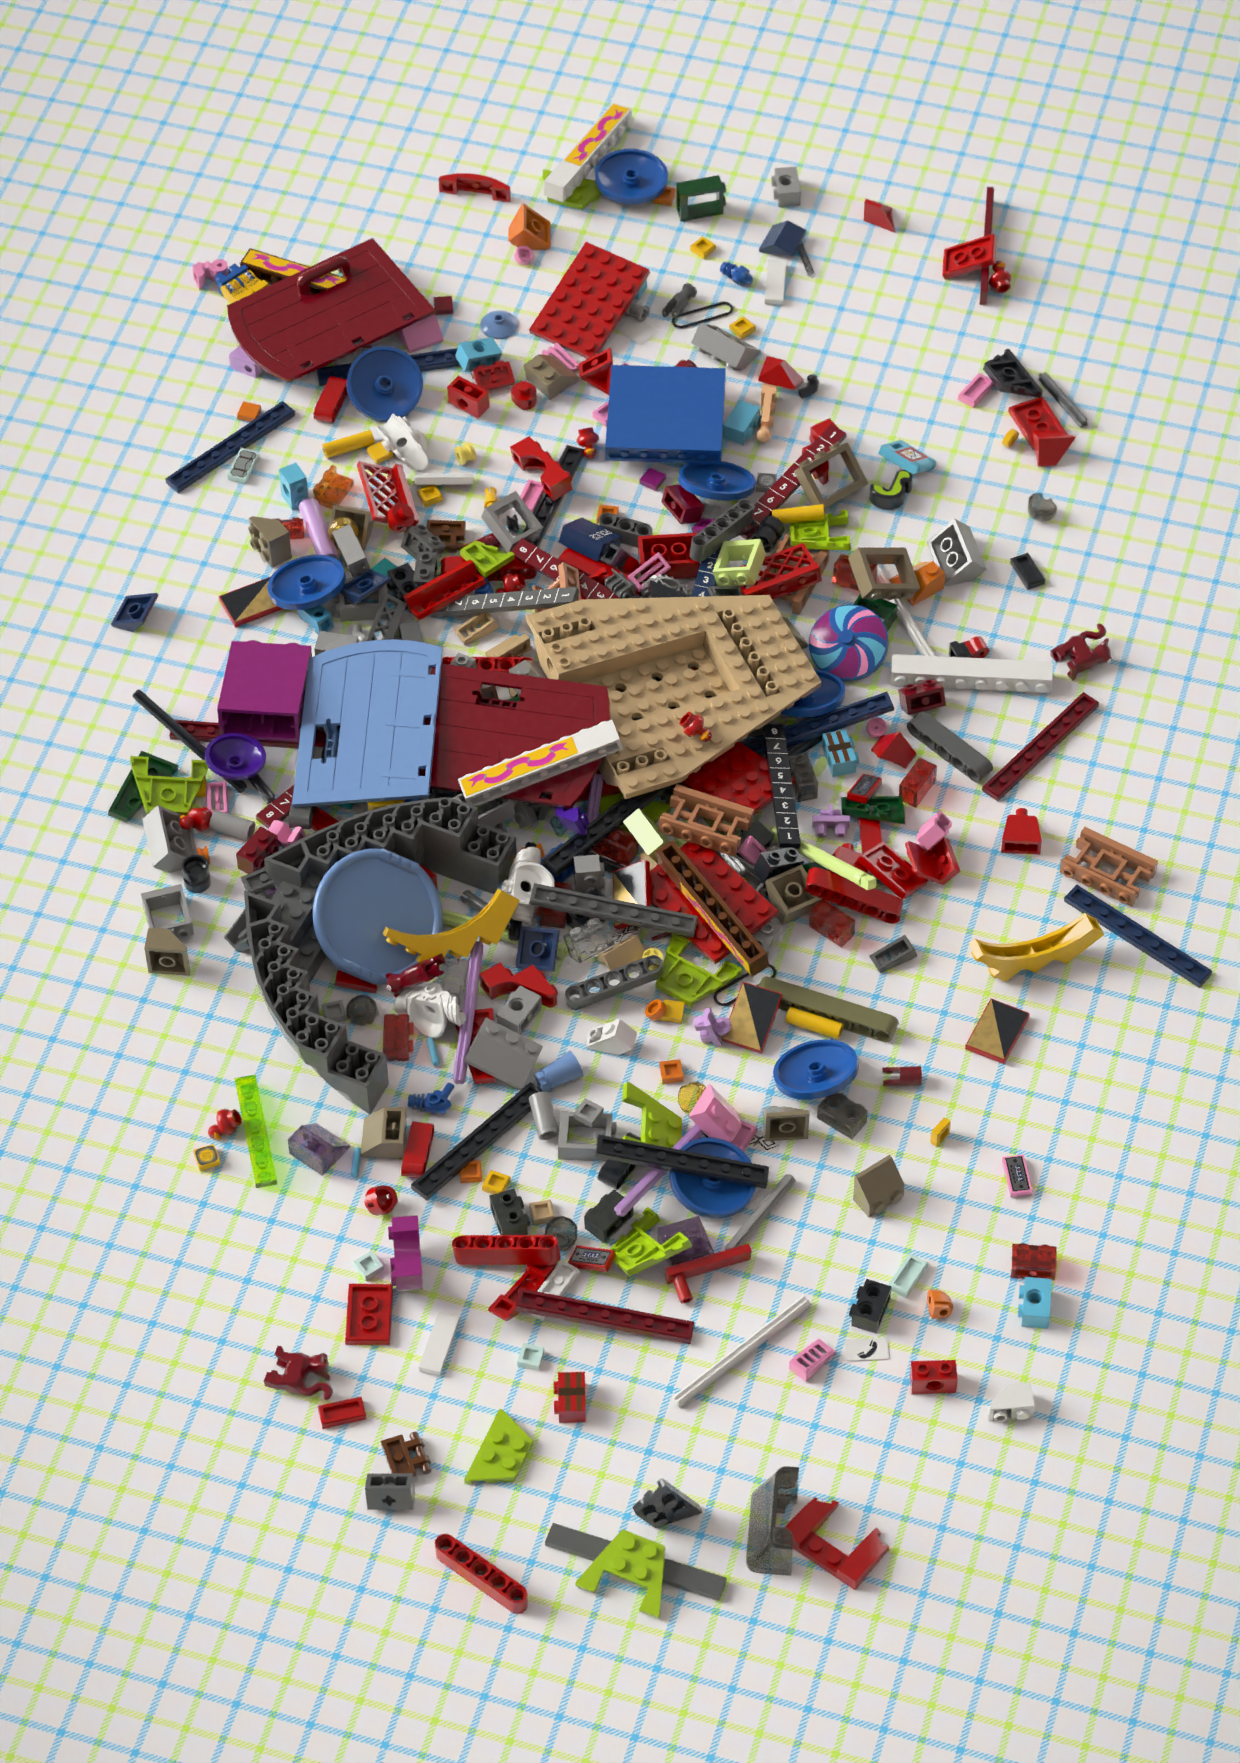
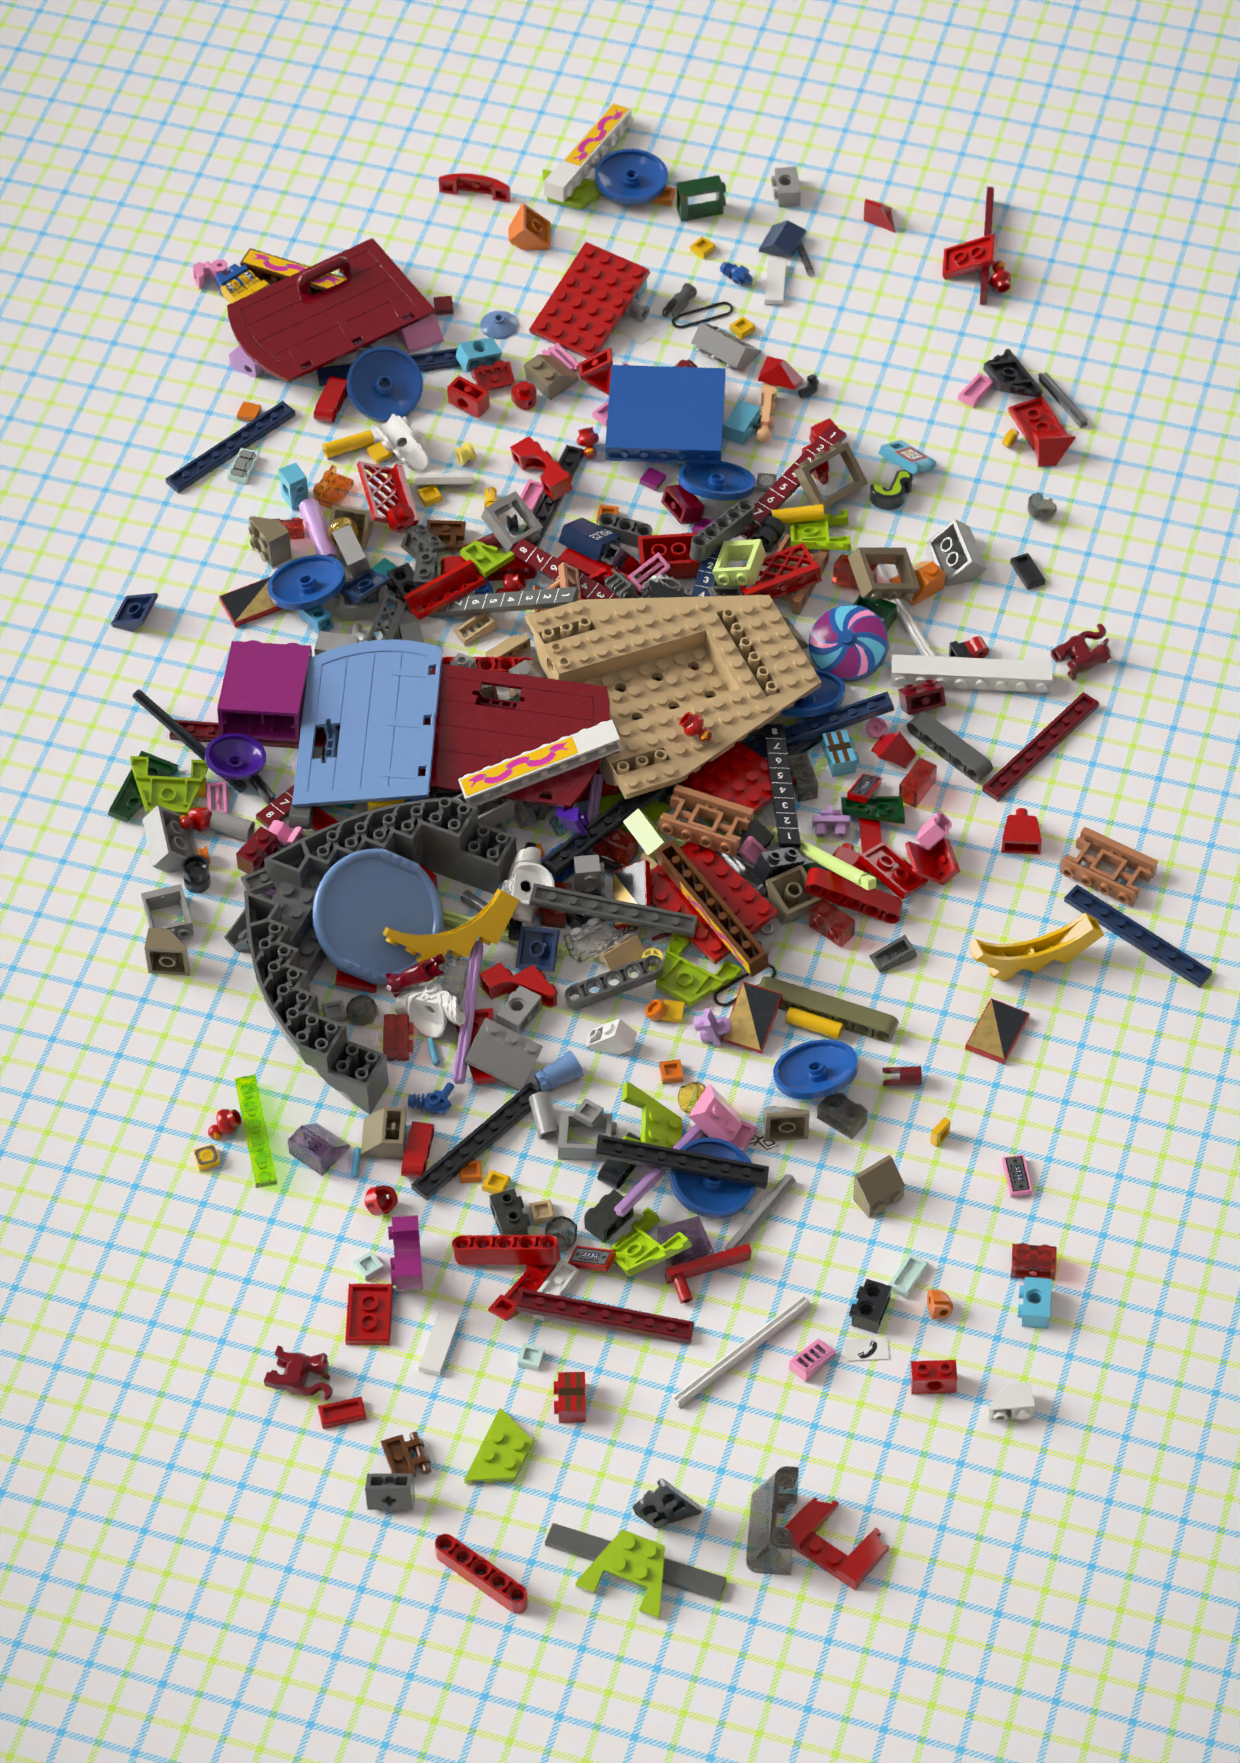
(523, 255): bright pink tile -> none

